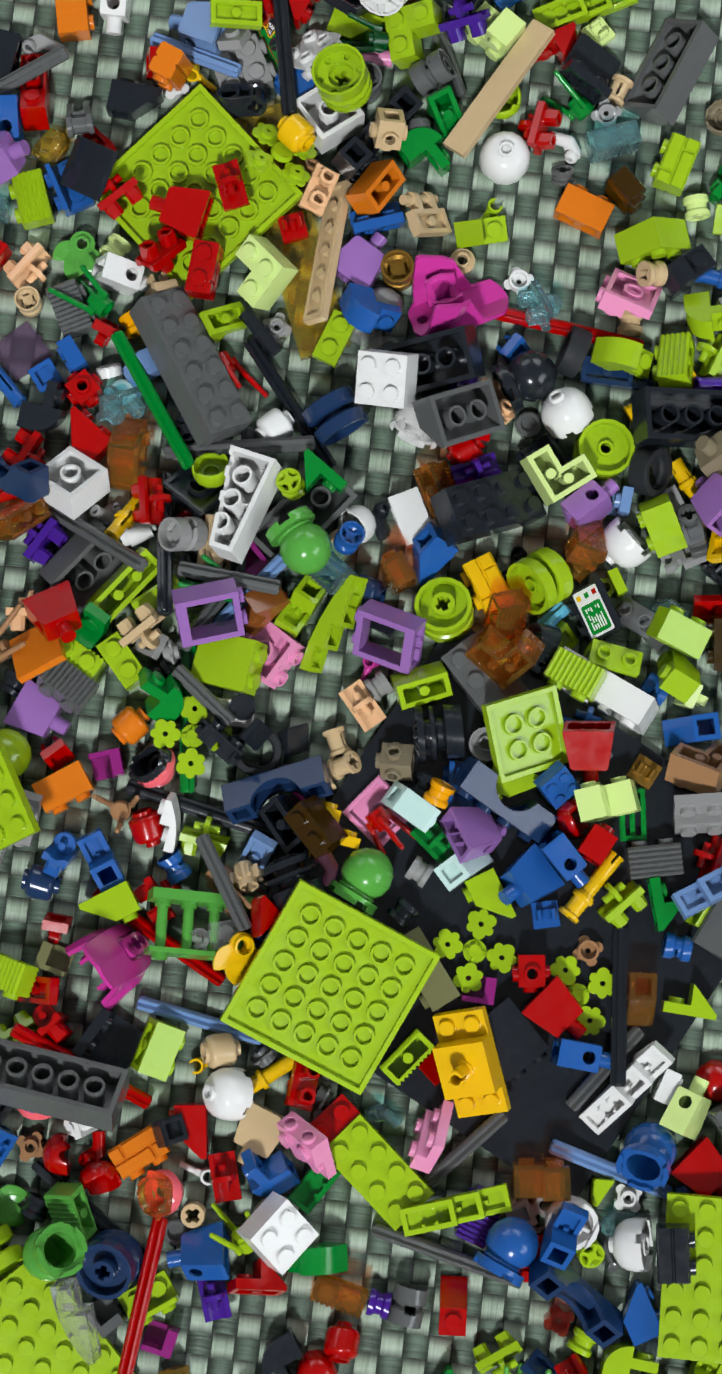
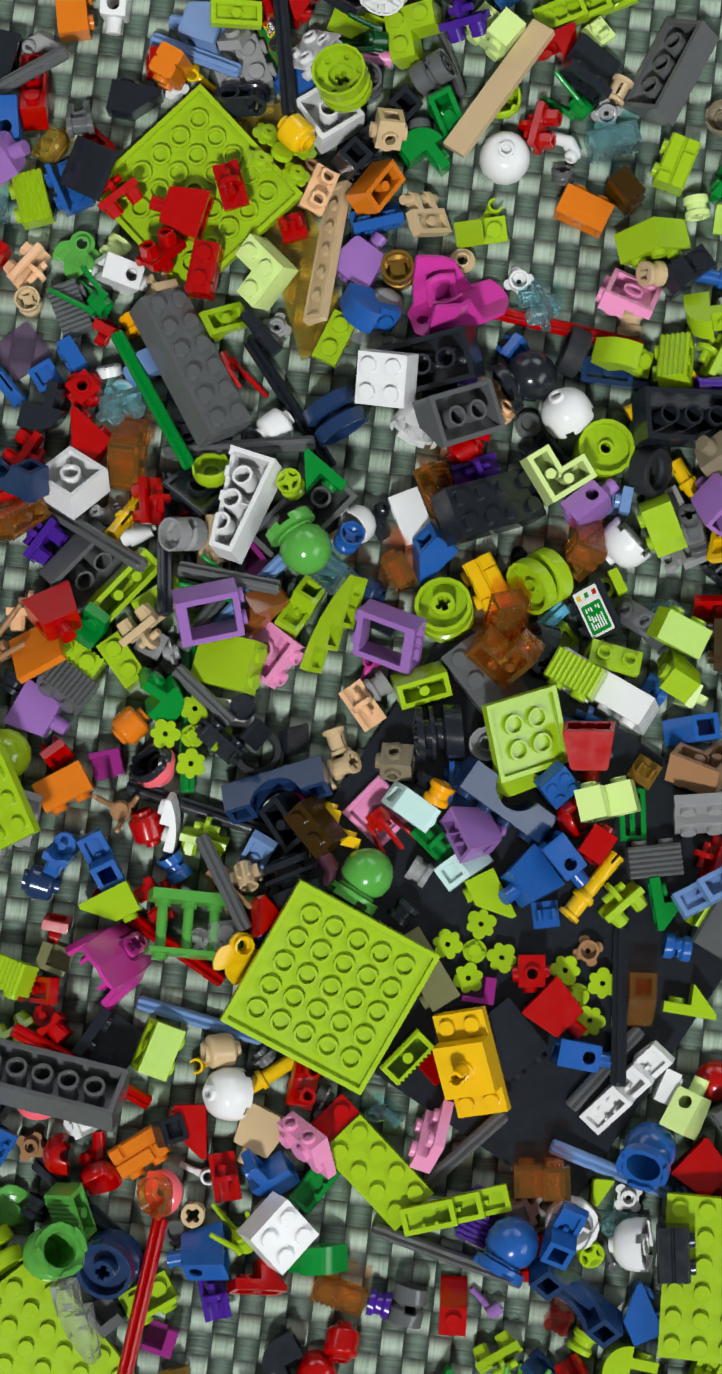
(493, 1309): none -> medium lavender hand

